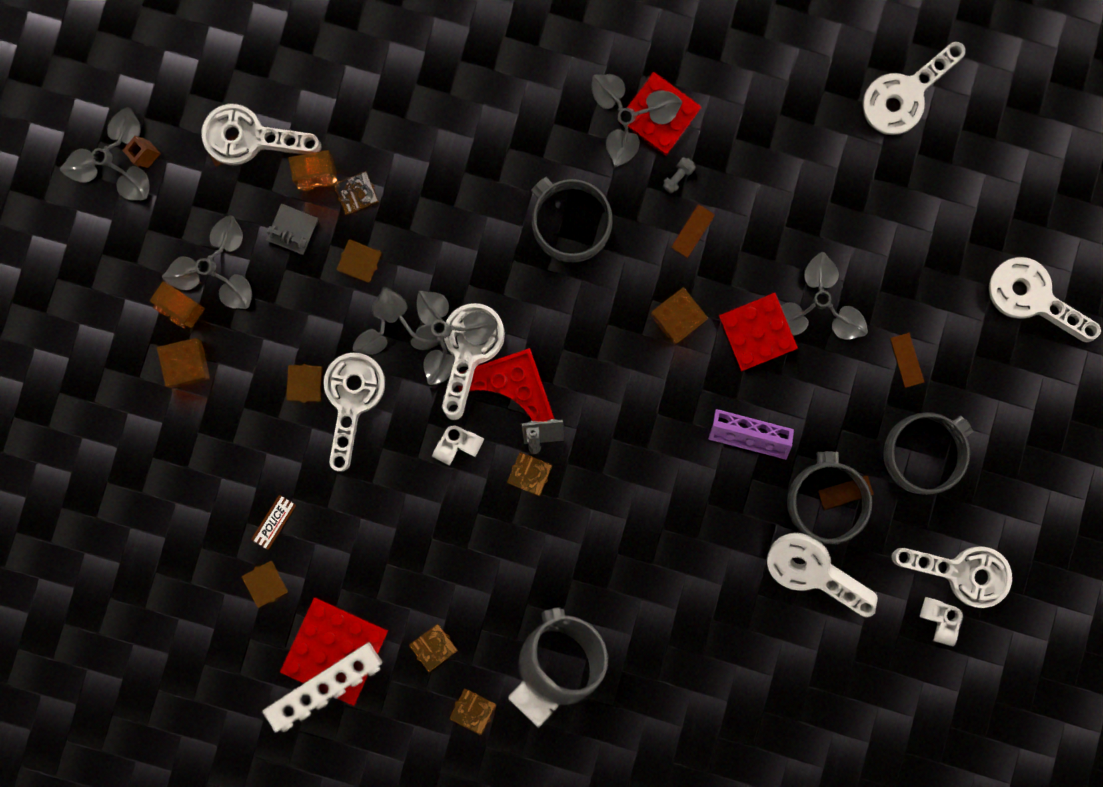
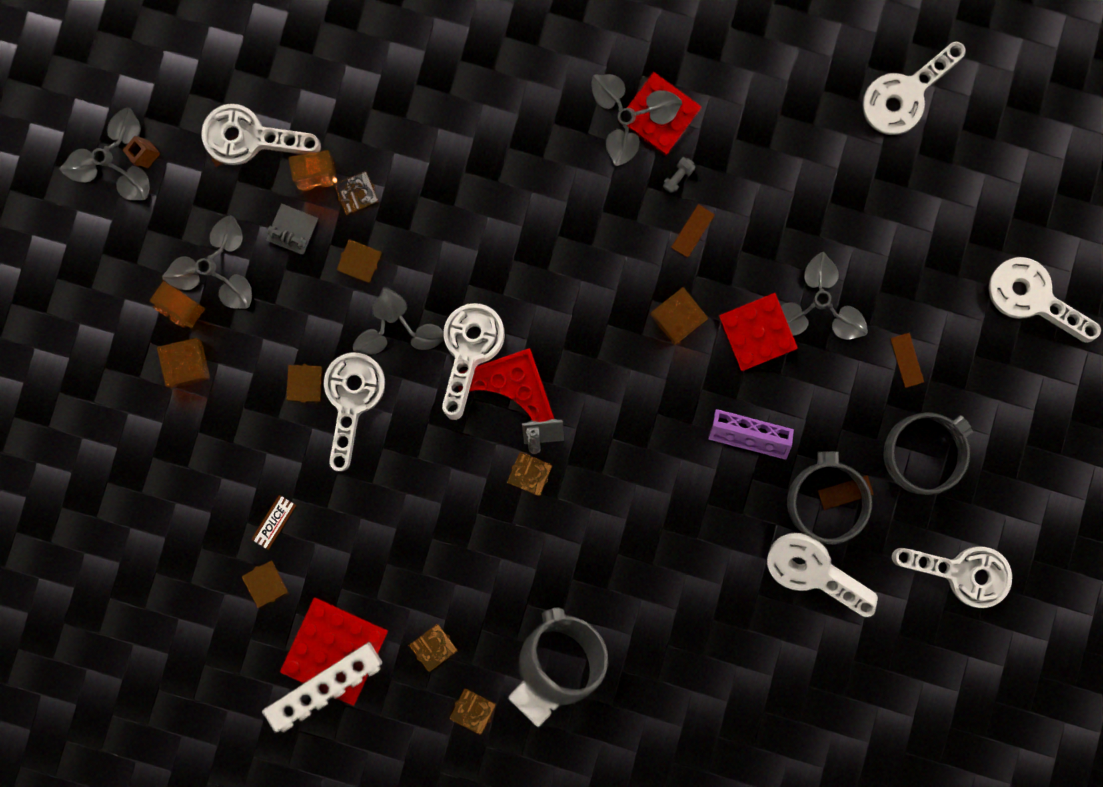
(466, 442): white piece -> none
(478, 329): dark grey plant -> none
(544, 190): dark grey cylinder -> none
(946, 629): white piece -> none

